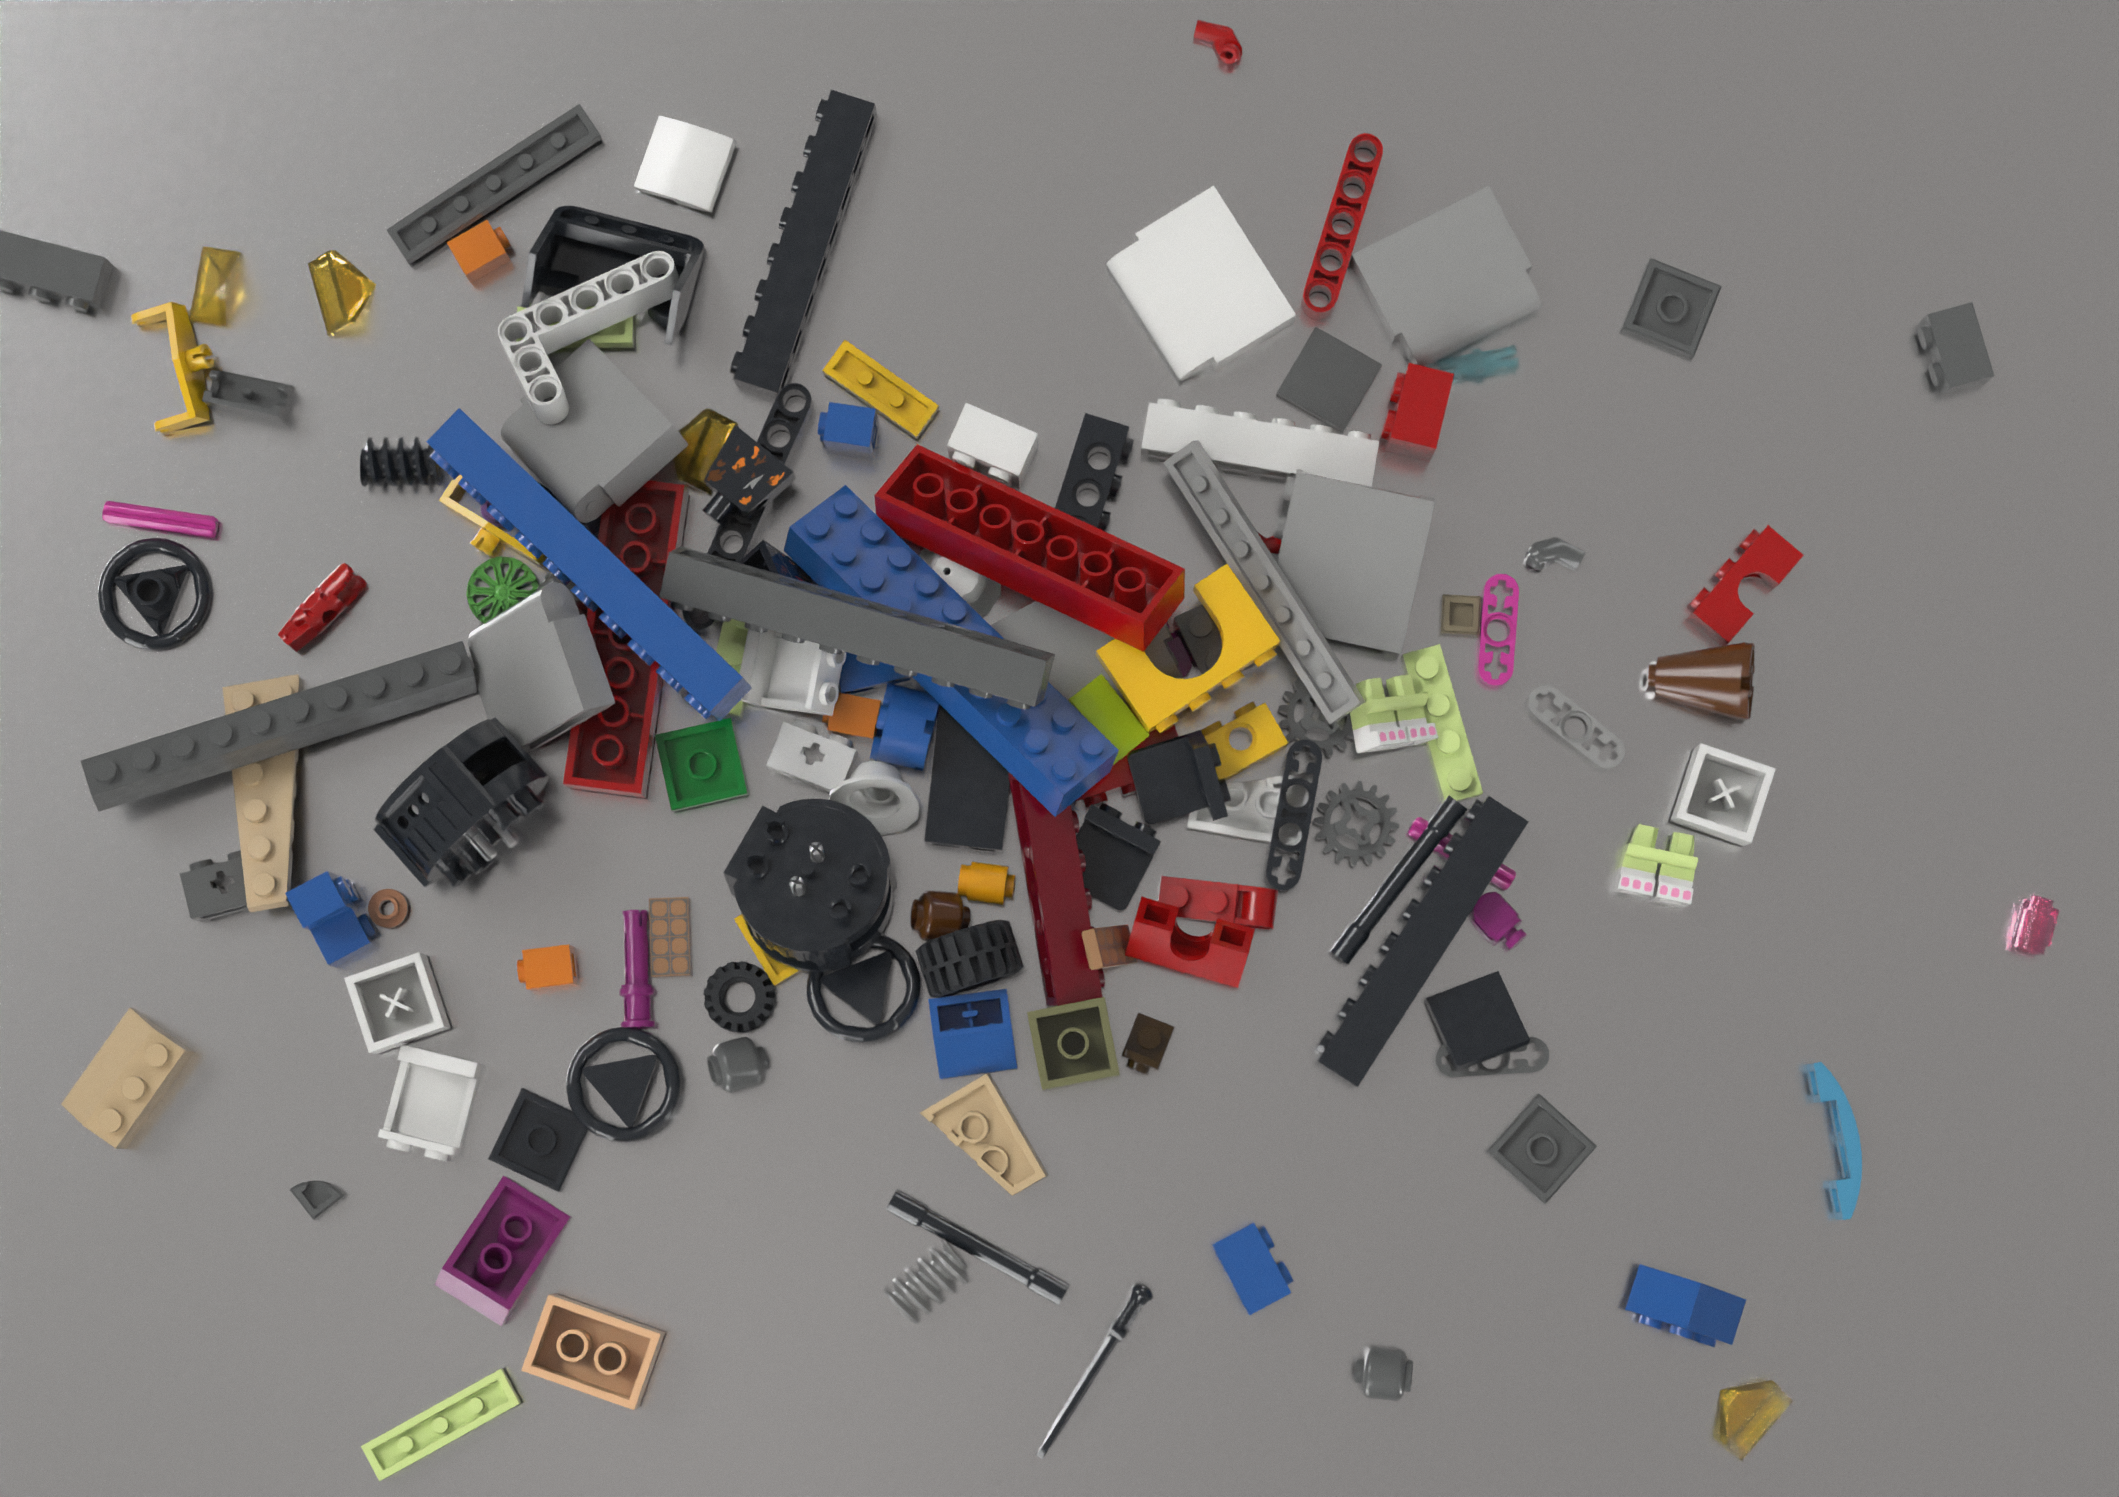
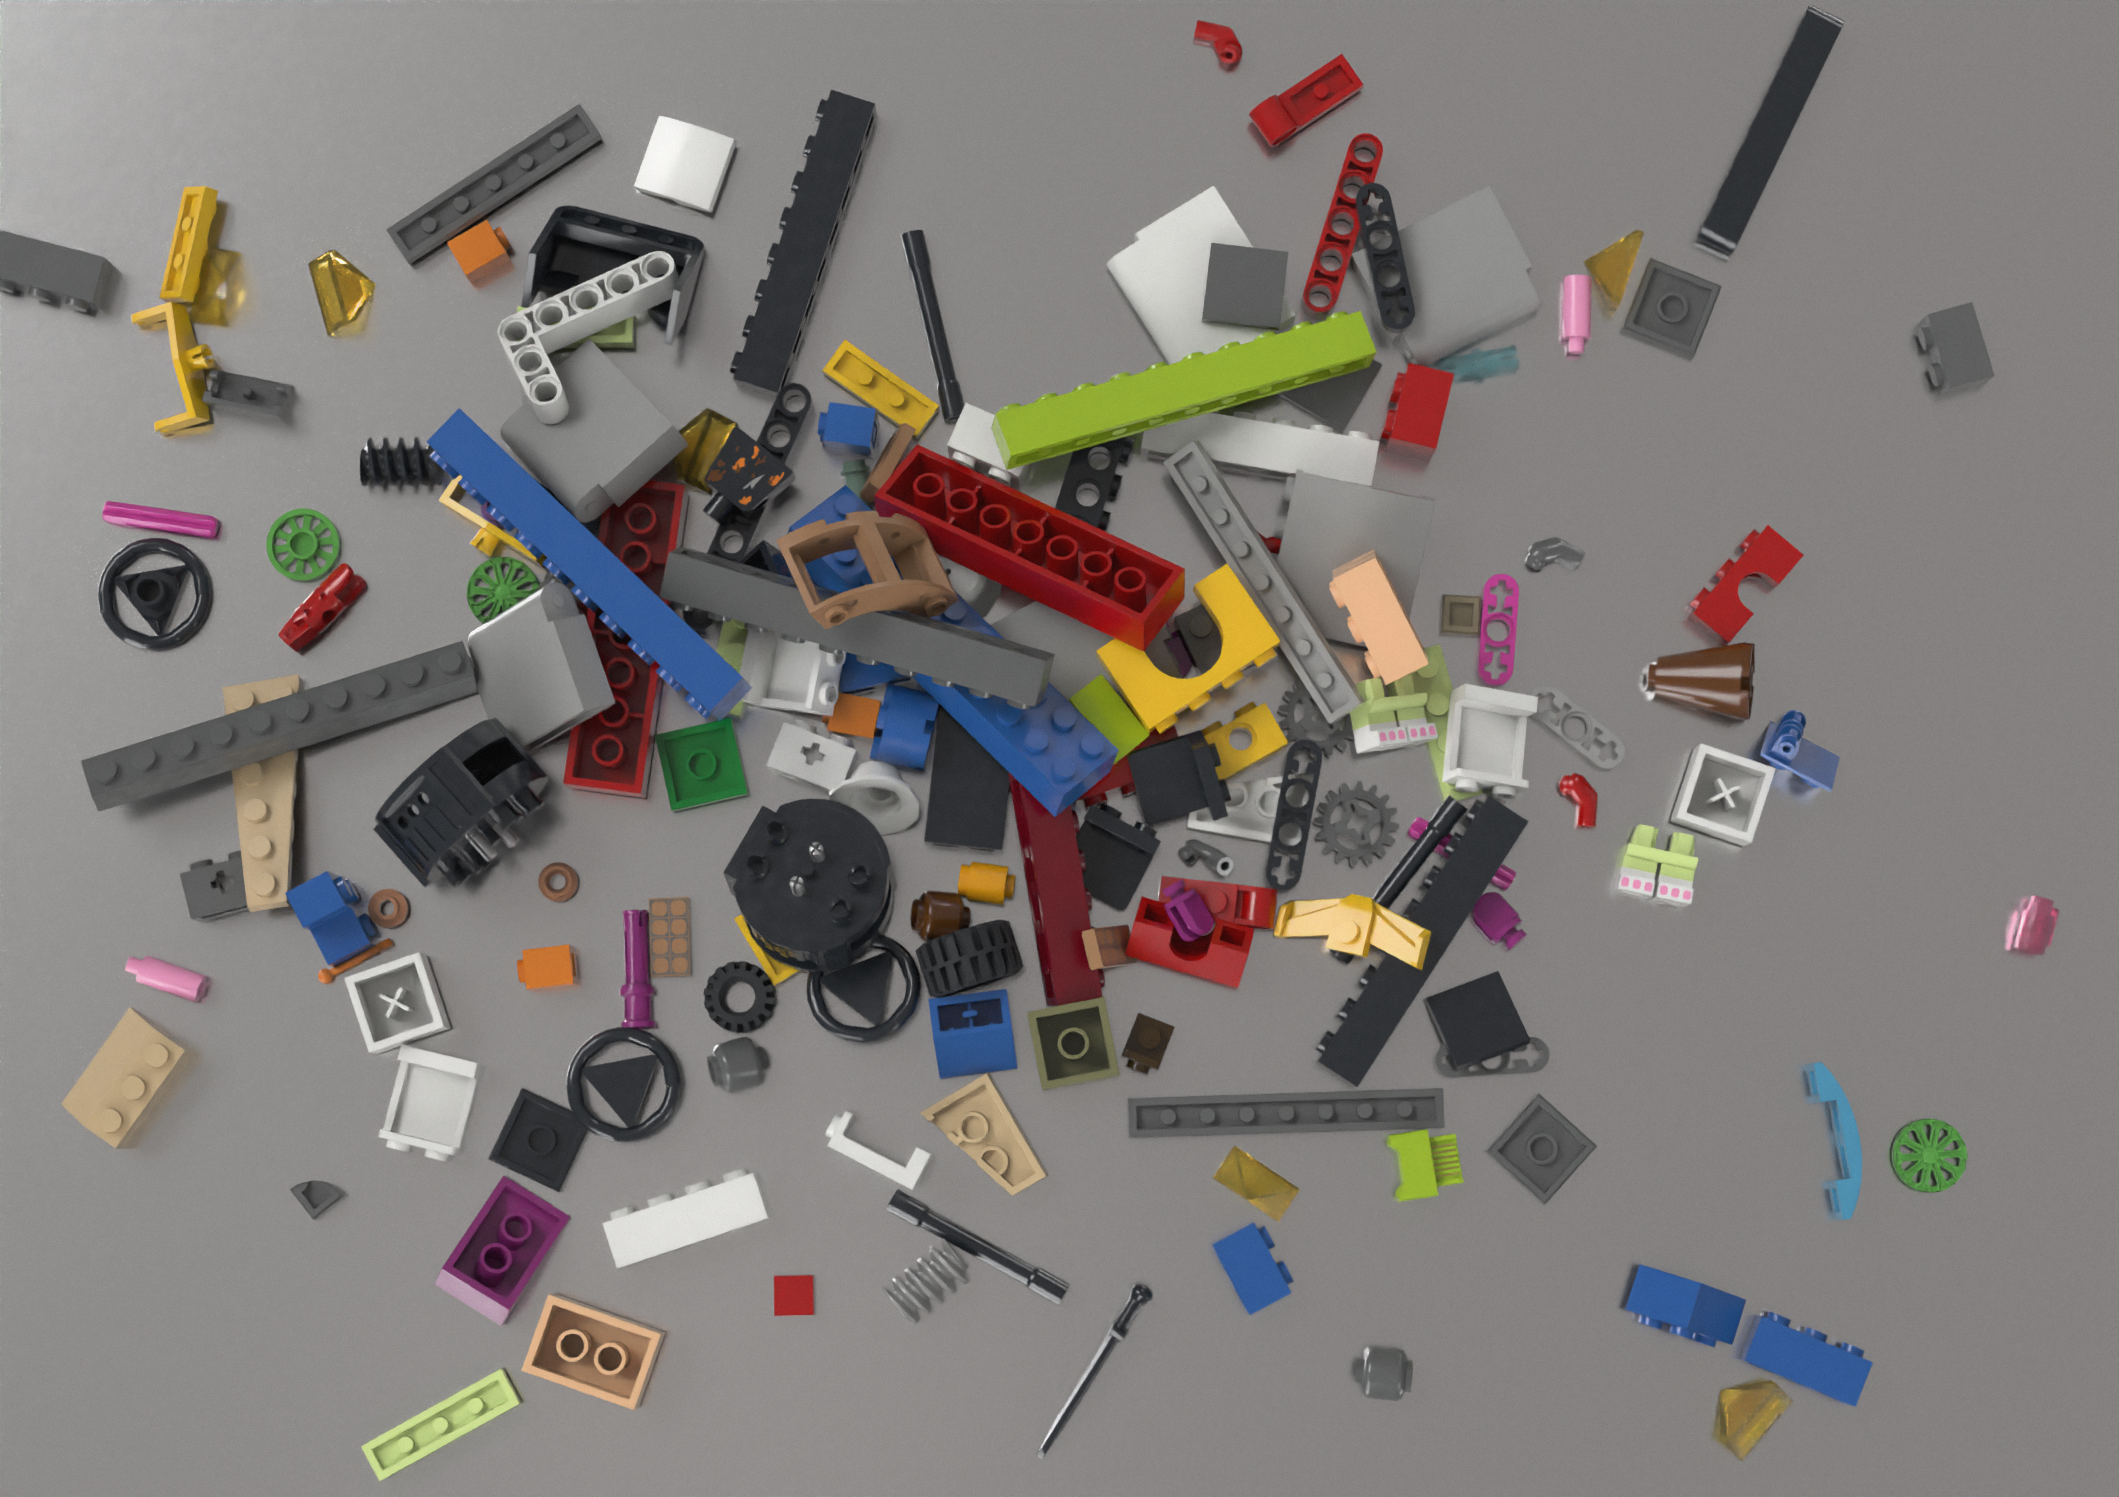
(167, 977): none -> bright pink cylinder
(189, 244): none -> yellow plate
(303, 544): none -> bright green wheel
(326, 975): none -> orange hinge
(549, 873): none -> nougat plate
(687, 1219): none -> white brick
(794, 1295): none -> red tile
(856, 476): none -> sand green pin
(887, 461): none -> medium nougat tile
(907, 1176): none -> white panel
(919, 265): none -> black piece
(925, 583): none -> medium nougat window
(1182, 389): none -> lime brick
(1187, 912): none -> magenta arm
(1210, 856): none -> dark grey arm
(1245, 286): none -> dark grey tile
(1256, 1183): none -> clear yellow slope
(1286, 1113): none -> dark grey plate
(1306, 101): none -> red plate
(1353, 926): none -> yellow plate
(1378, 618): none -> light nougat brick
(1382, 258): none -> black beam
(1425, 1163): none -> lime piece
(1487, 740): none -> white panel
(1577, 311): none -> bright pink cylinder
(1585, 795): none -> red arm
(1612, 268): none -> clear yellow slope
(1770, 129): none -> black beam
(1788, 750): none -> blue hinge
(1806, 1358): none -> blue brick
(1929, 1155): none -> bright green wheel

